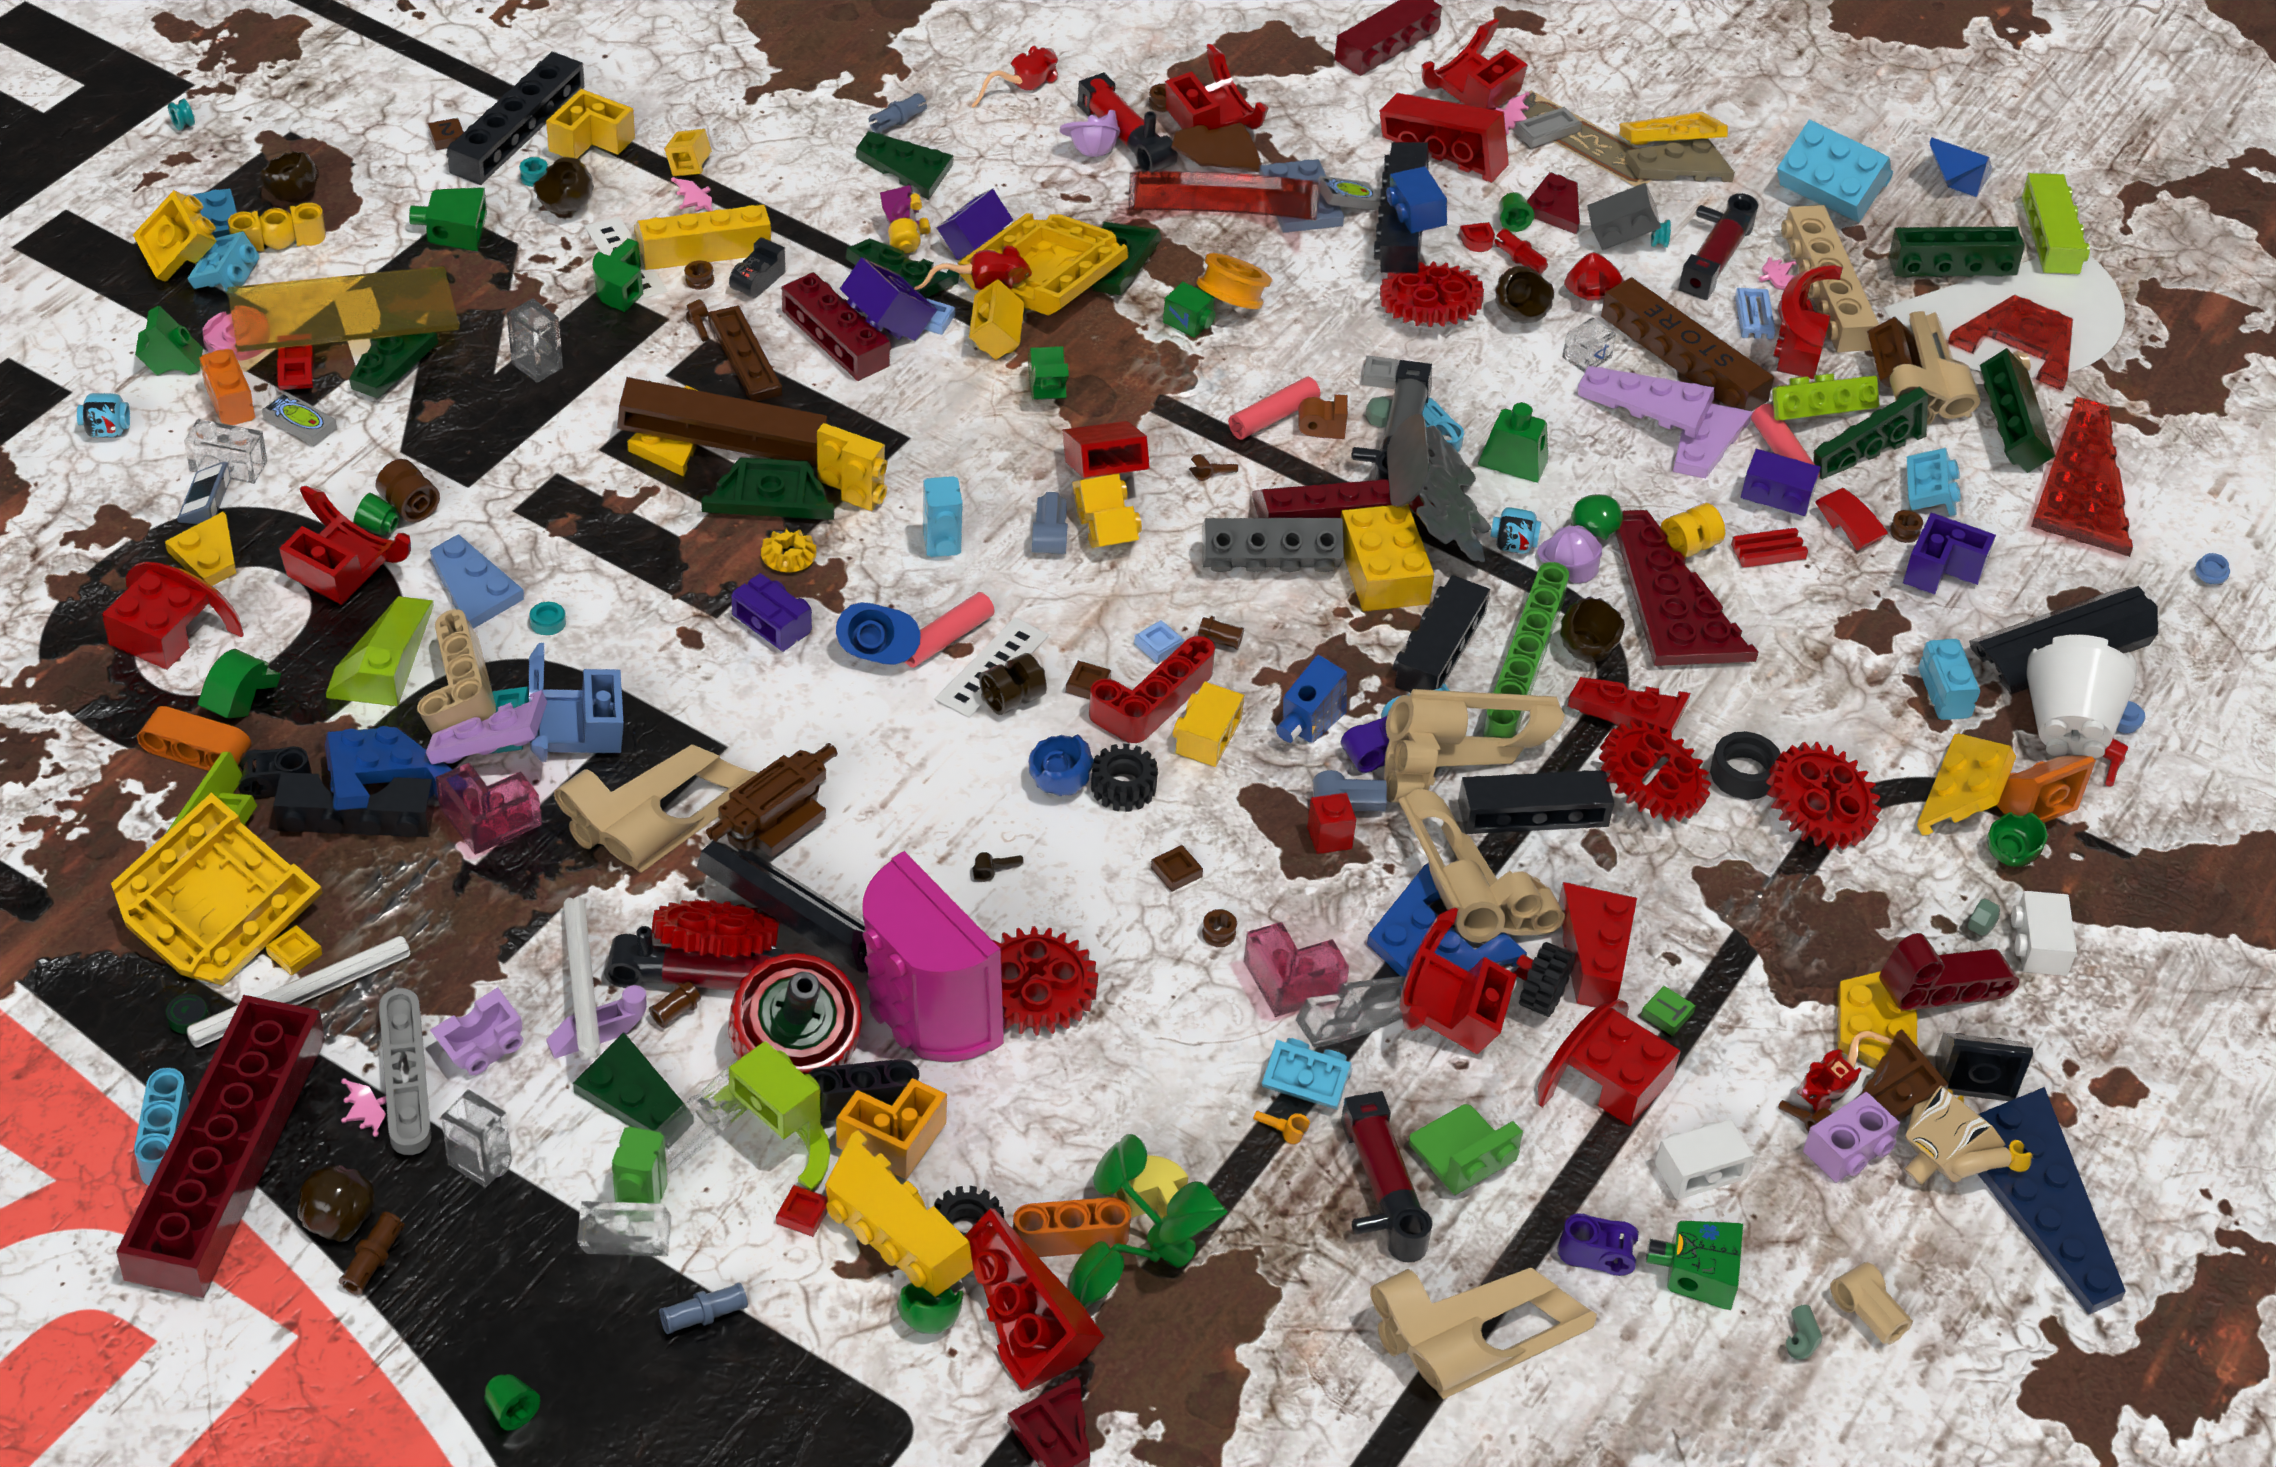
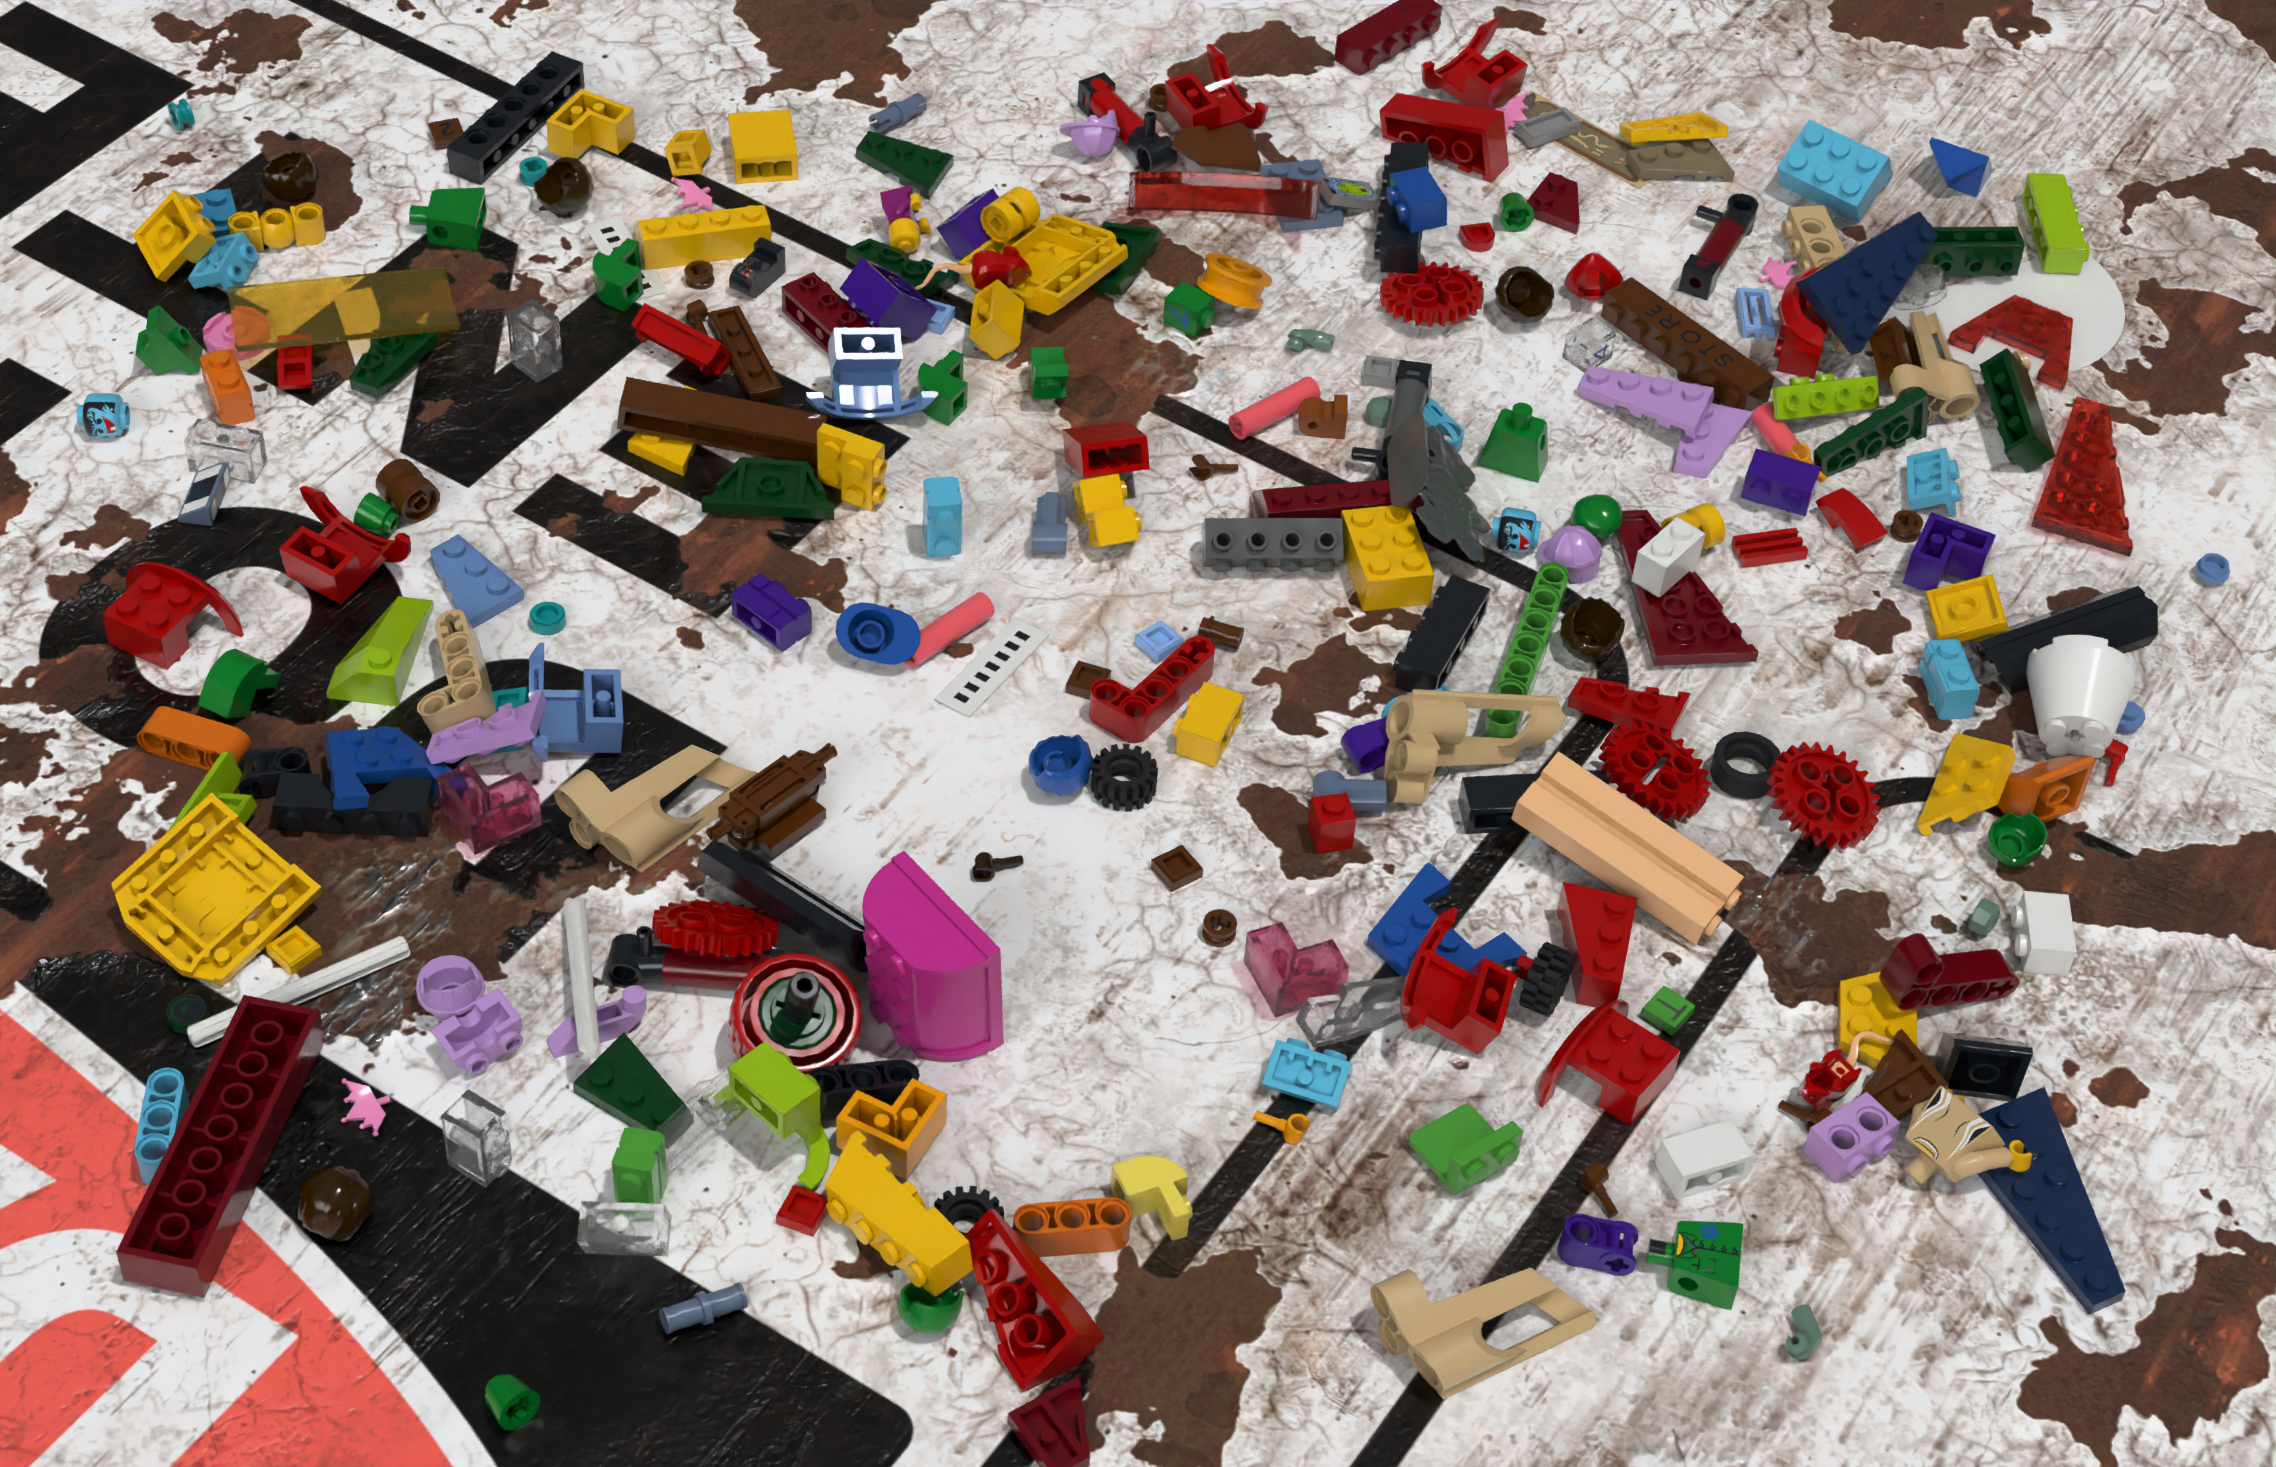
(205, 550): yellow wing -> none
(299, 419): tile -> none
(371, 1253): reddish brown pin -> none
(408, 1101): light grey piece -> none
(449, 986): none -> lavender piece
(677, 1002): reddish brown pin -> none
(681, 340): none -> red container
(763, 146): none -> yellow brick
(793, 559): yellow gear -> none
(866, 376): none -> medium blue piece
(948, 380): none -> green brick
(1010, 214): none -> yellow wheel
(1014, 683): dark brown wheel -> none
(1029, 70): red animal -> none
(1045, 980): red gear -> none
(1187, 1214): green plant -> none
(1311, 337): none -> sand green arm
(1314, 701): blue torso -> none
(1368, 1127): piece -> none
(1485, 905): tan panel -> none
(1521, 251): red axle -> none
(1592, 1181): none -> reddish brown hand
(1623, 216): dark grey brick -> none
(1628, 848): none -> light nougat brick
(1661, 235): teal bush -> none
(1668, 557): none -> white brick
(1802, 454): none -> light orange hand
(1864, 282): none -> dark blue wing
(1866, 1294): tan piece -> none
(1922, 289): none -> clear wheel
(1967, 609): none -> yellow tile

